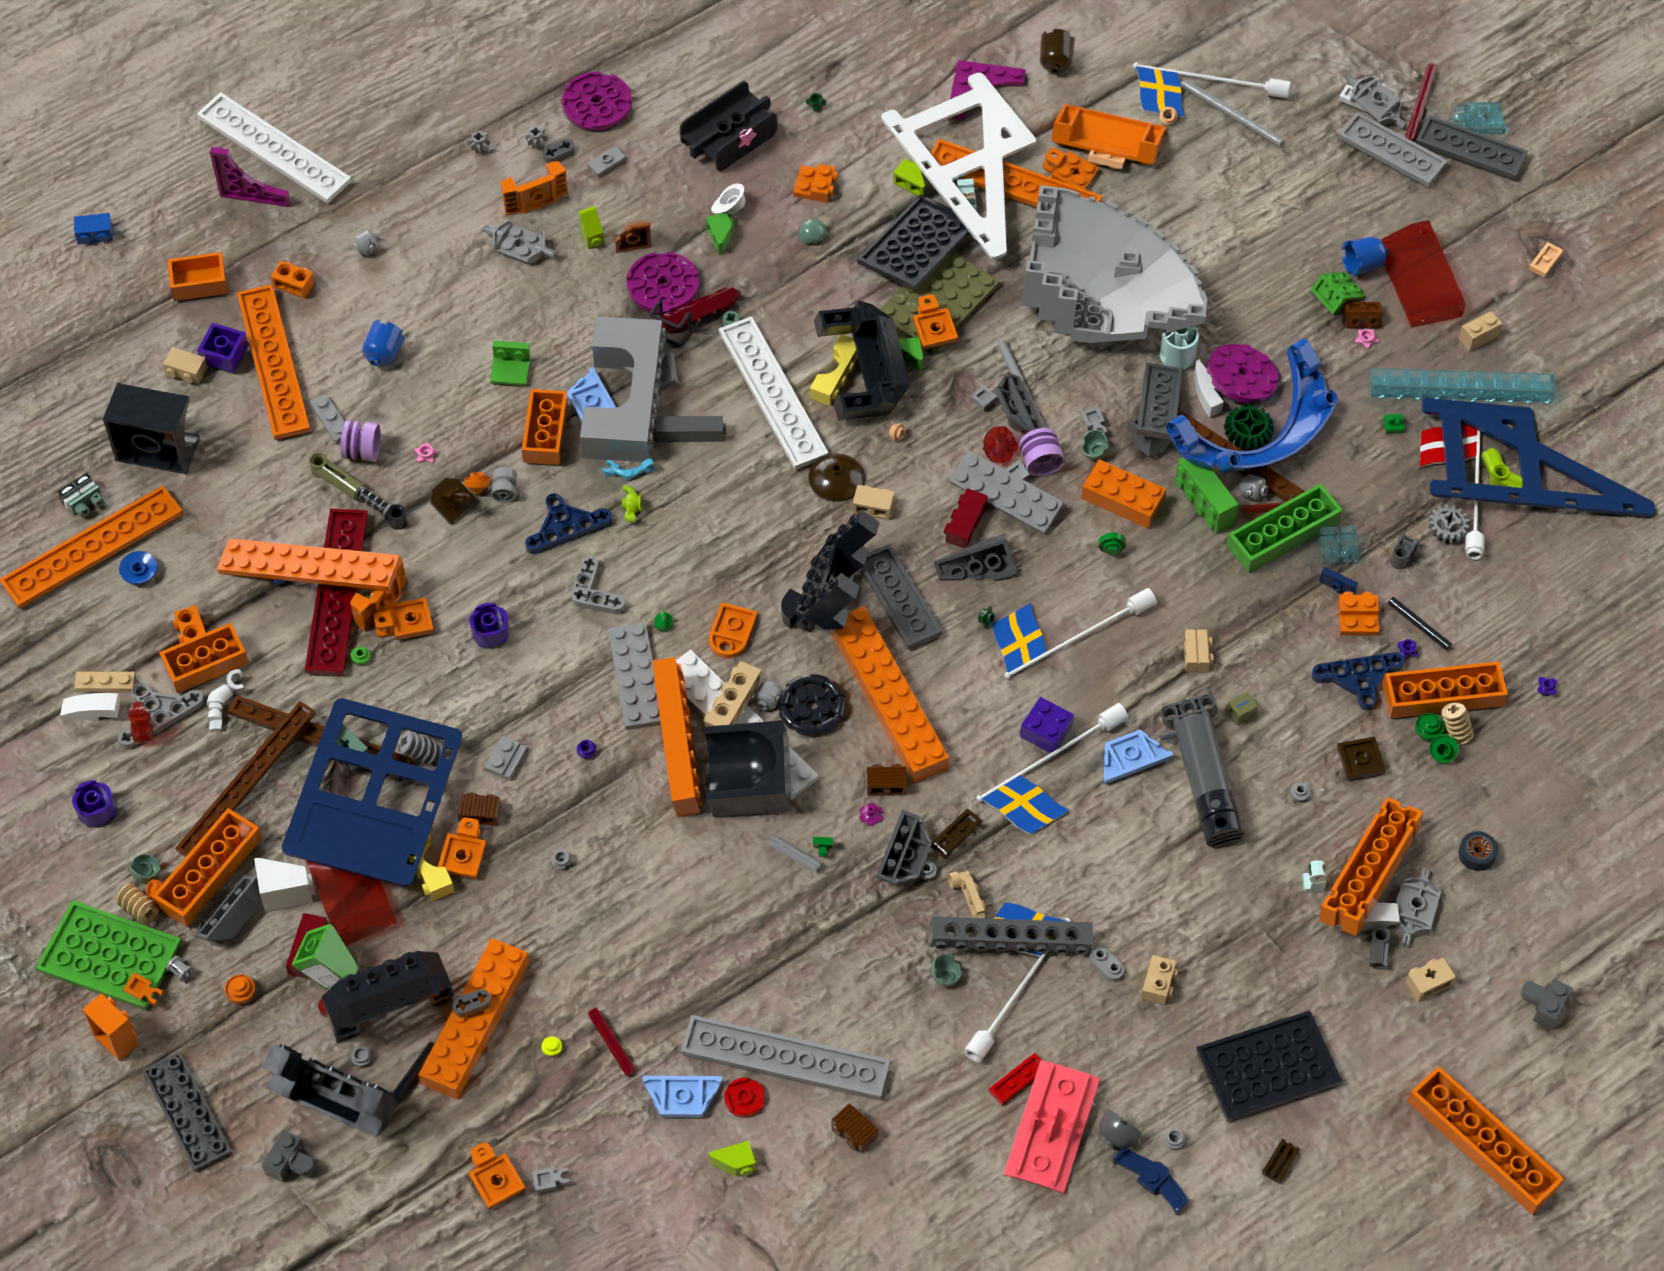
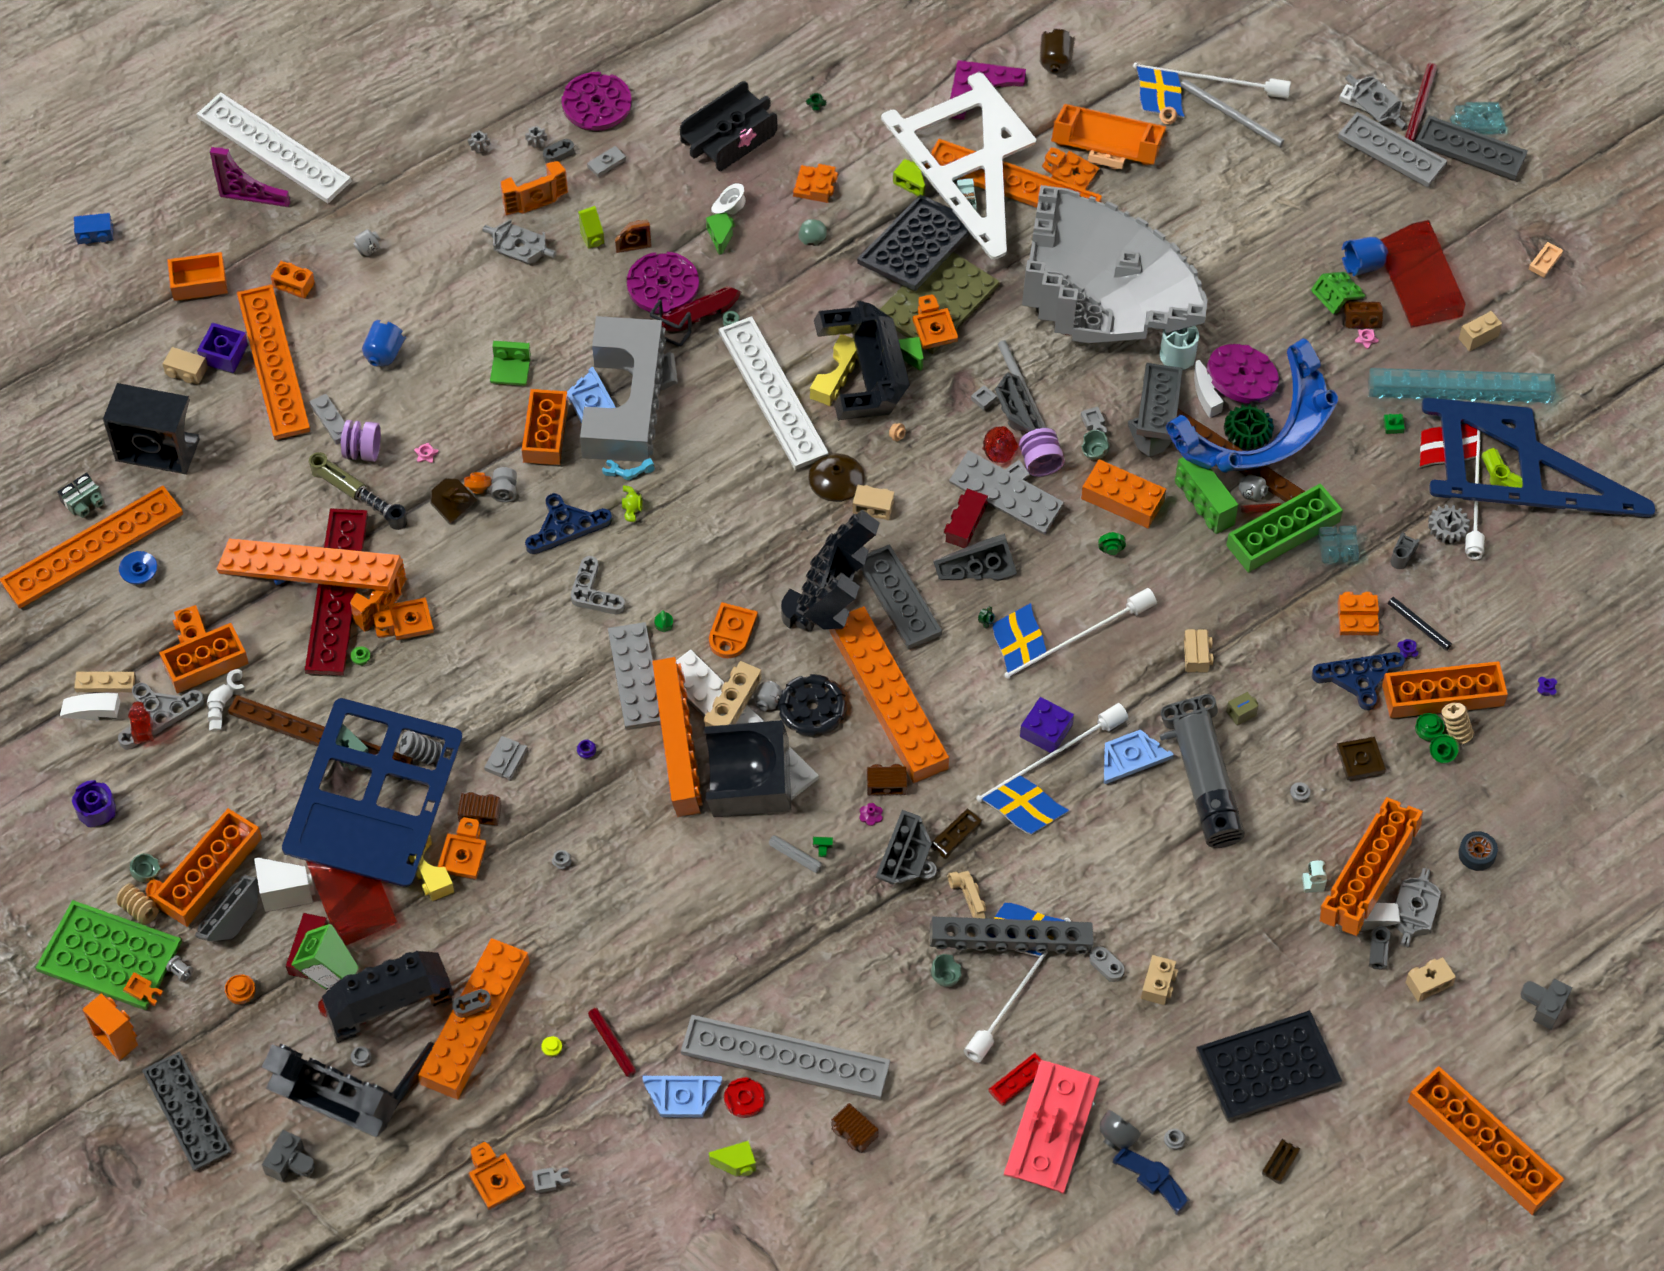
(250, 774): reddish brown plate -> none
(489, 625): dark purple brick -> none
(690, 428): dark grey brick -> none
(1337, 581): dark blue plate -> none

